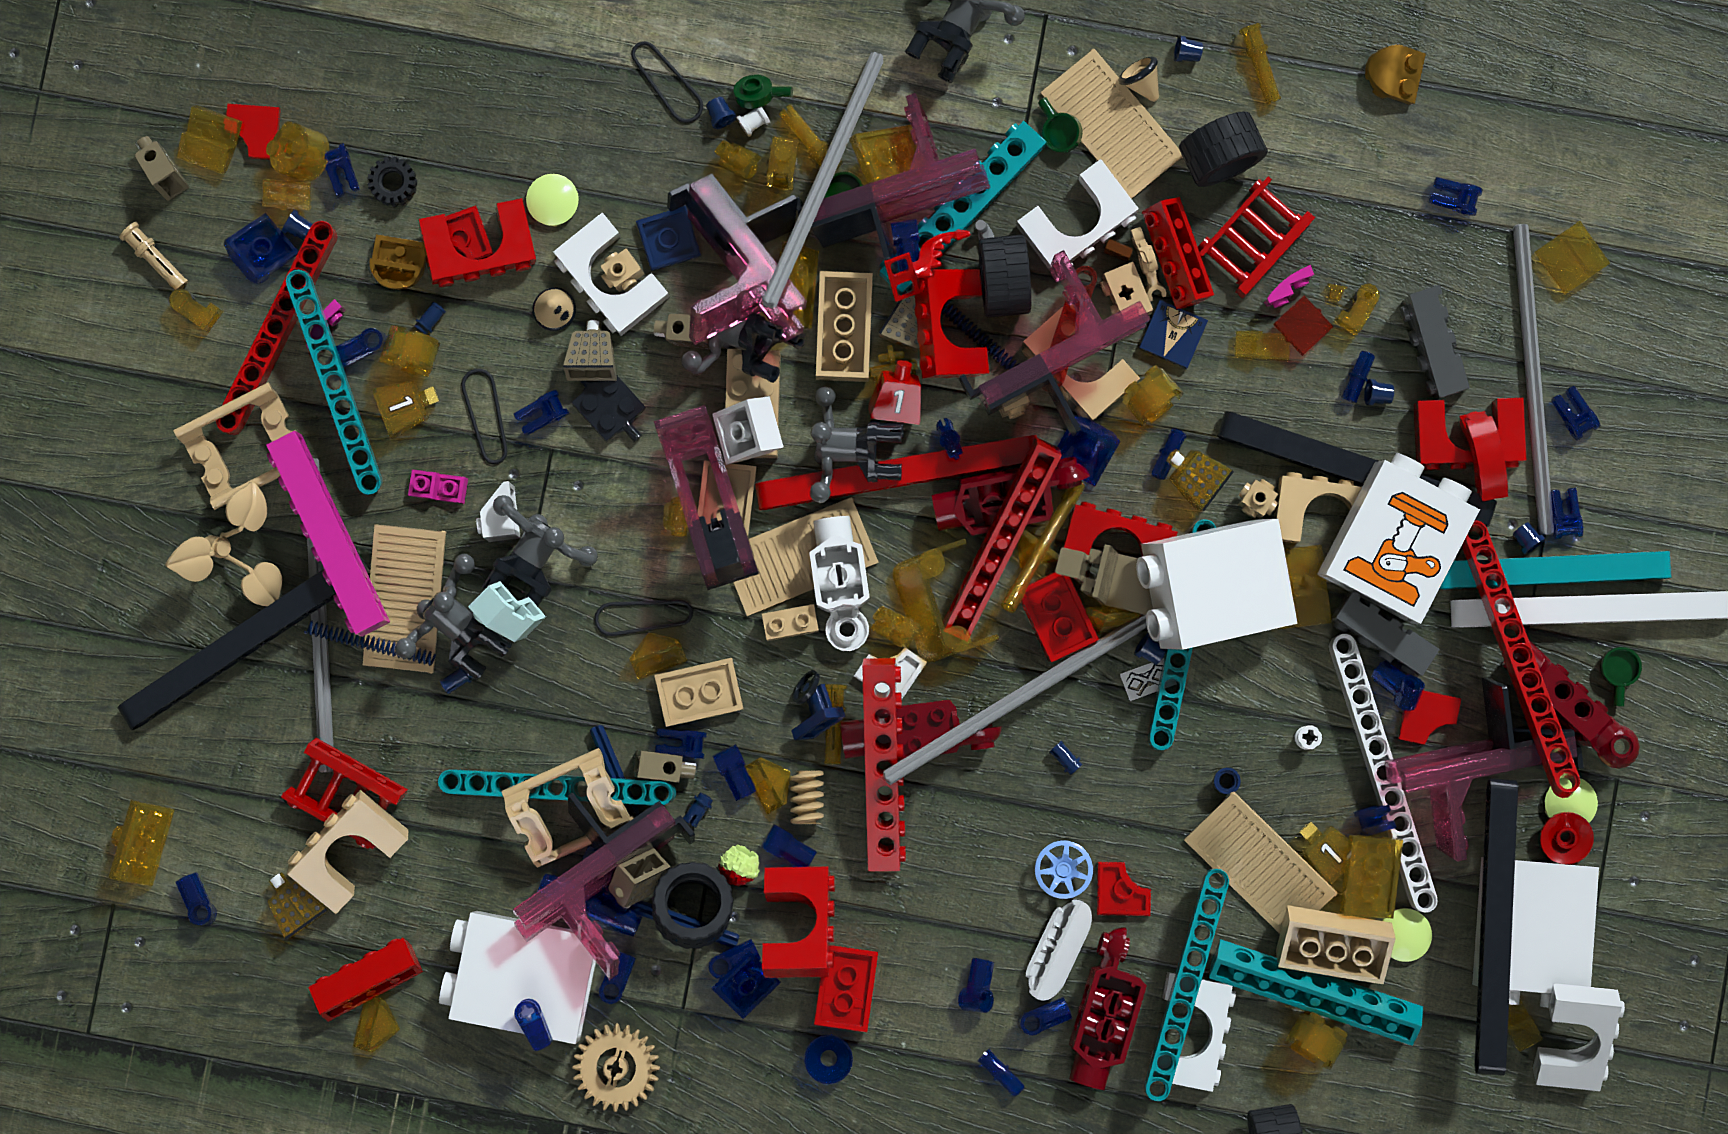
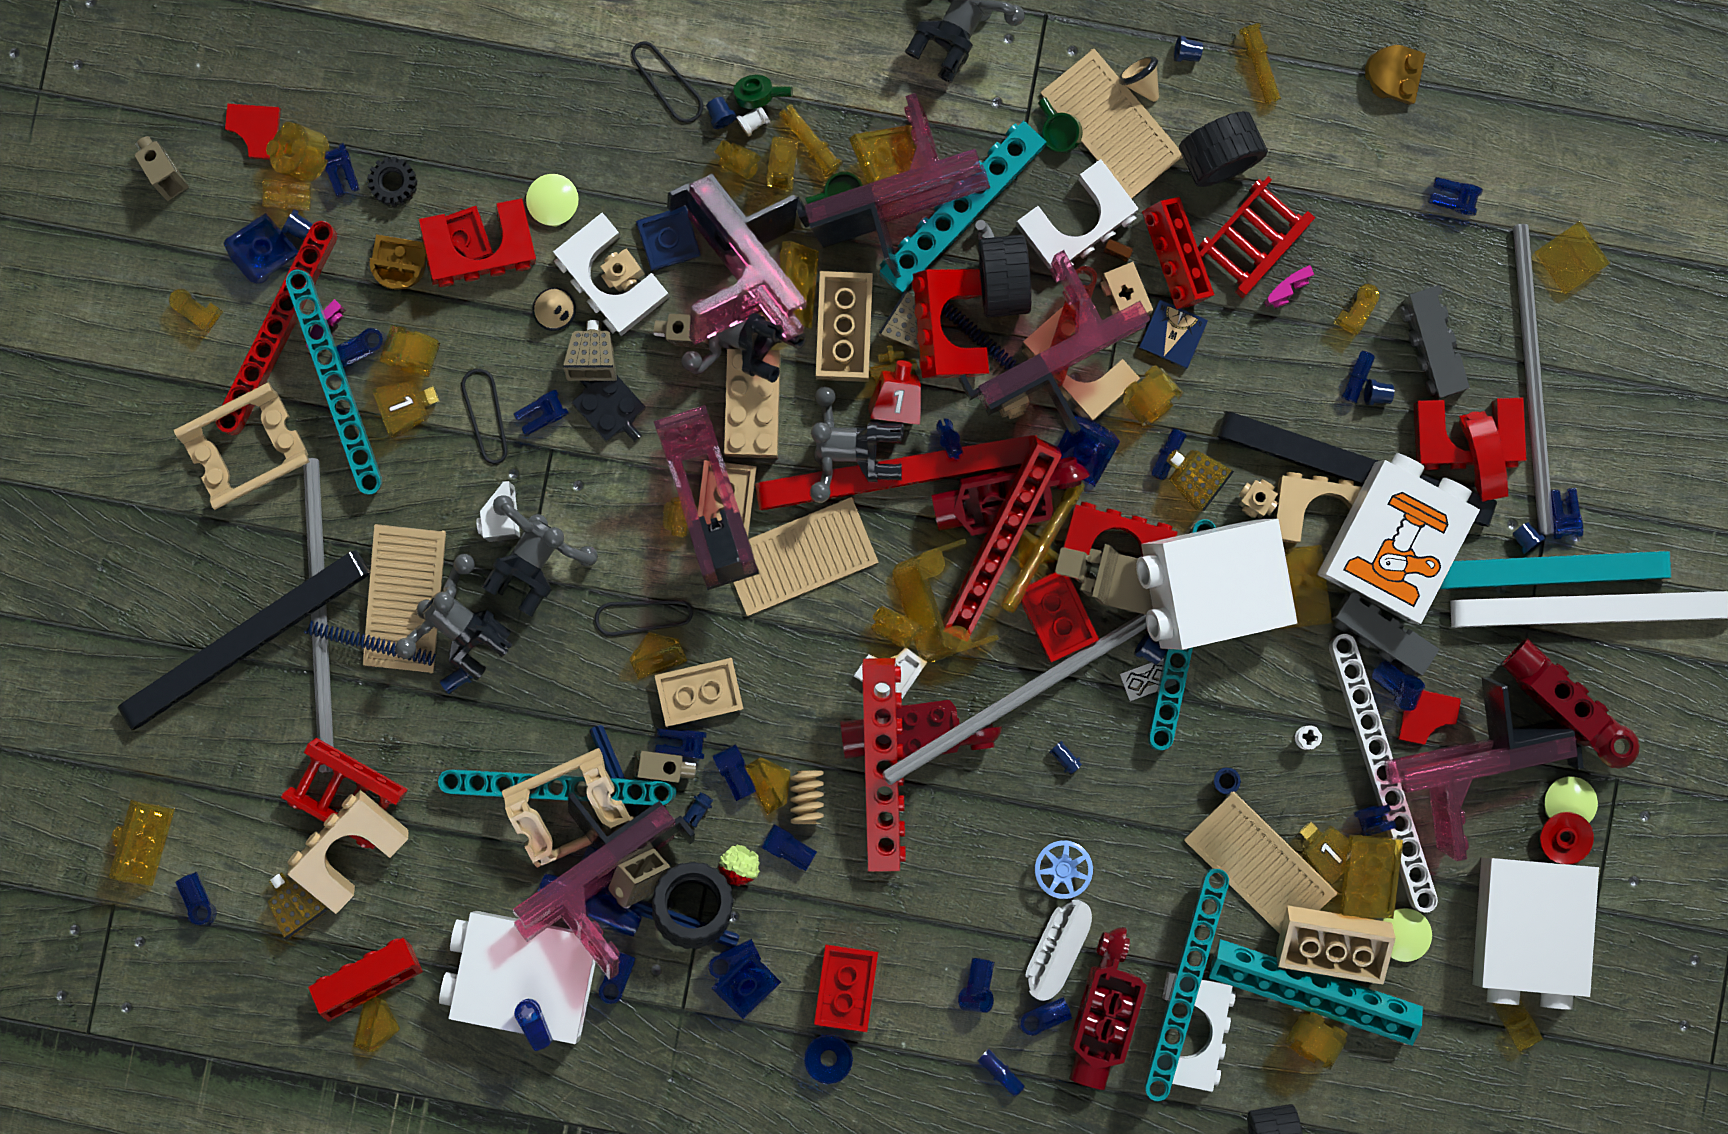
(142, 247): tan pin -> none
(193, 557): tan plant -> none
(209, 139): clear yellow slope -> none
(328, 534): dark pink brick -> none
(429, 318): dark blue pin -> none
(438, 486): dark pink slope -> none
(504, 614): light aqua brick -> none
(609, 1092): tan gear -> none
(747, 430): white slope -> none
(790, 622): tan brick -> none
(810, 955): red arch -> none
(820, 706): dark blue piece -> none
(822, 181): light grey axle -> none
(833, 756): clear yellow pin -> none
(840, 580): white brick -> none
(906, 240): clear blue piece -> none
(924, 264): red piece -> none
(1107, 617): clear yellow slope -> none
(1118, 893): red tile -> none
(1147, 263): tan piece -> none
(1262, 346): clear yellow slope -> none
(1303, 325): clear red piece -> none
(1336, 291): clear yellow piece -> none
(1496, 927): black beam -> none
(1517, 670): red beam -> none
(1572, 420): clear blue piece -> none
(1585, 1066): white arch -> none
(1620, 668): dark green piece -> none

